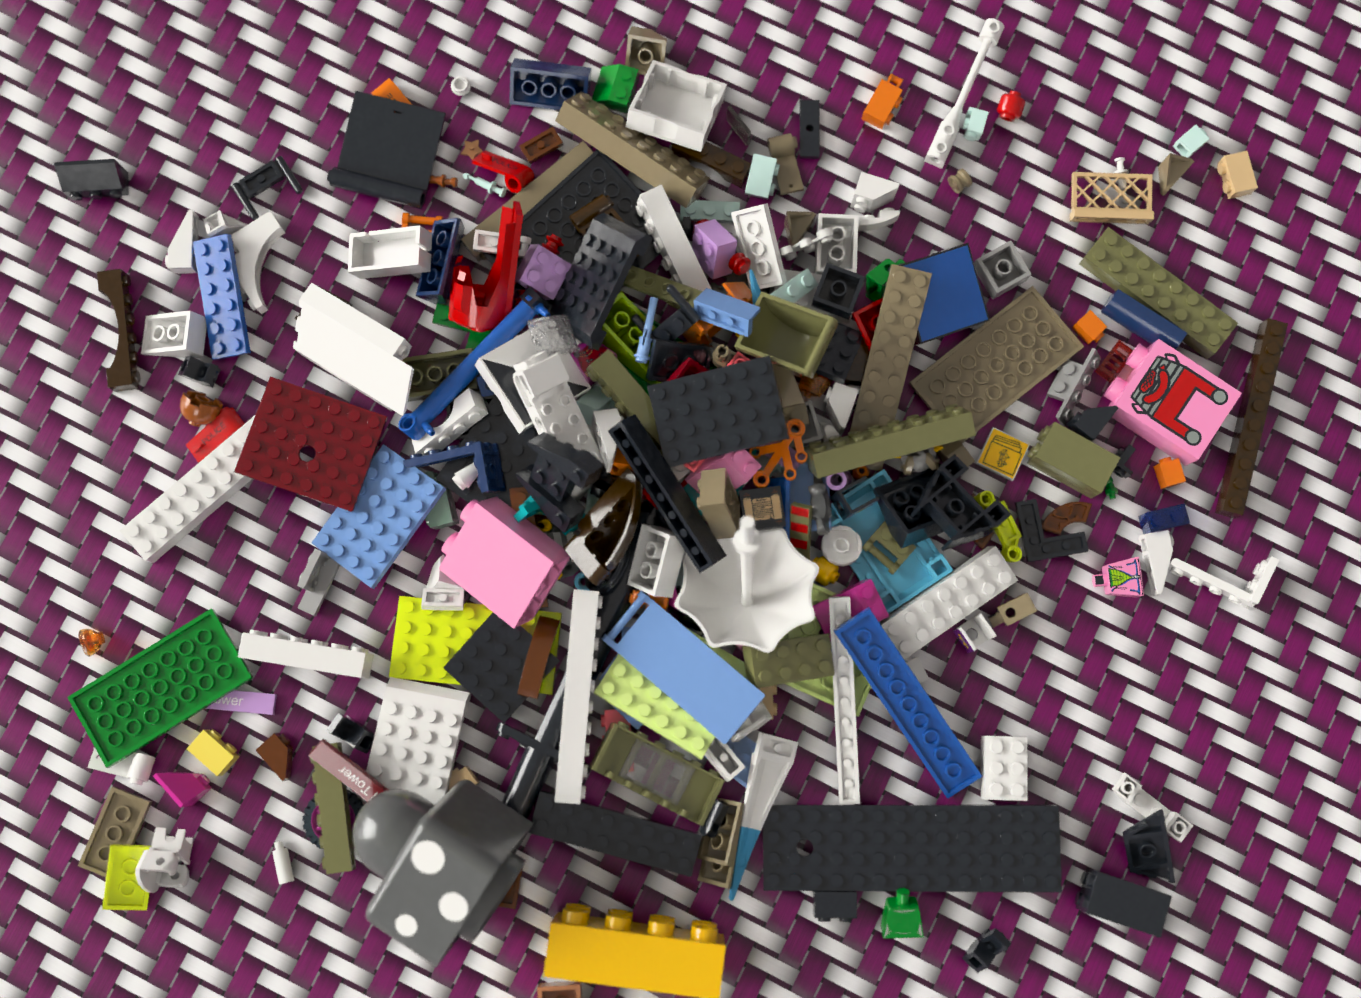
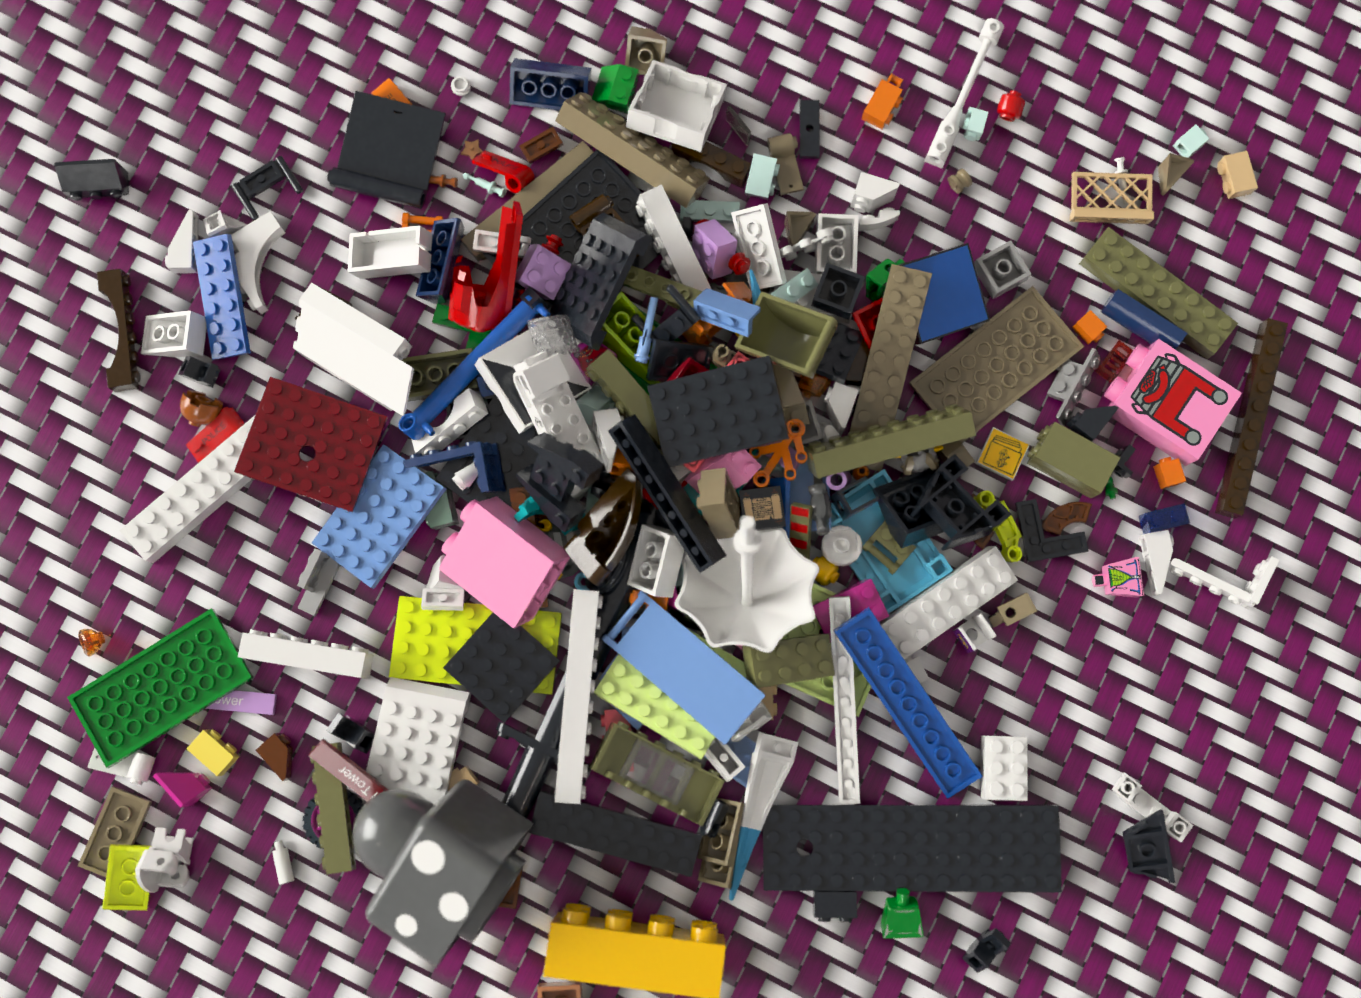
(538, 657): reddish brown slope -> none
(1123, 902): black brick -> none

